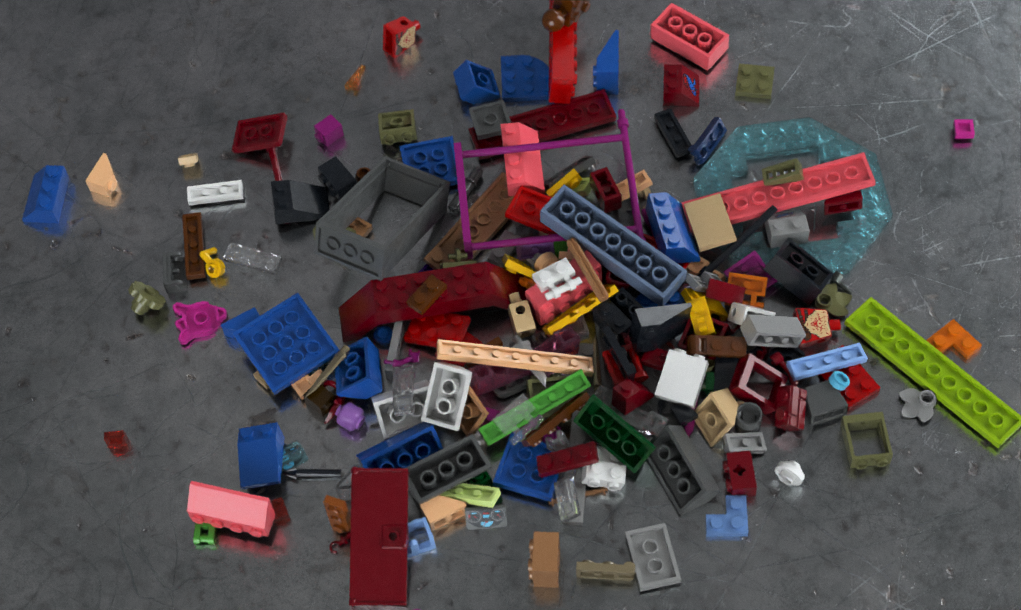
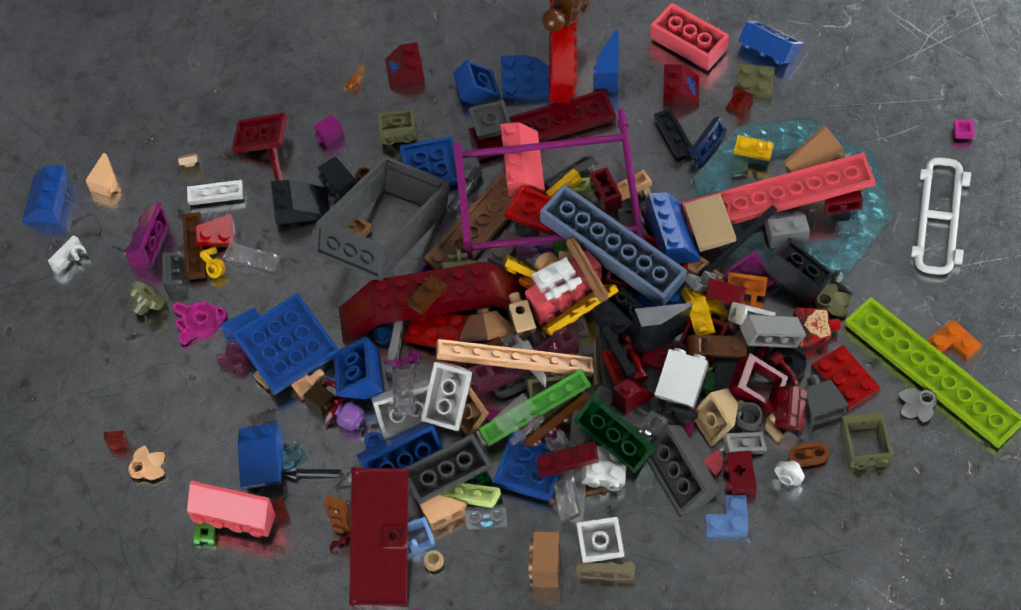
(65, 254): none -> white plate
(147, 237): none -> magenta slope
(149, 462): none -> light nougat plate
(215, 232): none -> red wing
(232, 357): none -> clear pink plate
(337, 358): dark tan bar -> none
(373, 439): none -> blue tile
(399, 35): red torso -> none
(404, 66): none -> dark red slope
(433, 560): none -> tan plate
(485, 326): none -> medium nougat slope
(600, 539): none -> white slope
(653, 557): light grey plate -> none
(714, 463): none -> coral tile
(740, 102): none -> clear red panel
(753, 148): none -> yellow plate
(769, 42): none -> blue slope
(771, 429): none -> tan arm
(791, 176): olive slope -> none
(807, 453): none -> dark orange plate
(817, 150): none -> medium nougat slope
(826, 361): light blue tile -> none
(839, 380): medium azure tile -> none
(962, 179): none -> white bar

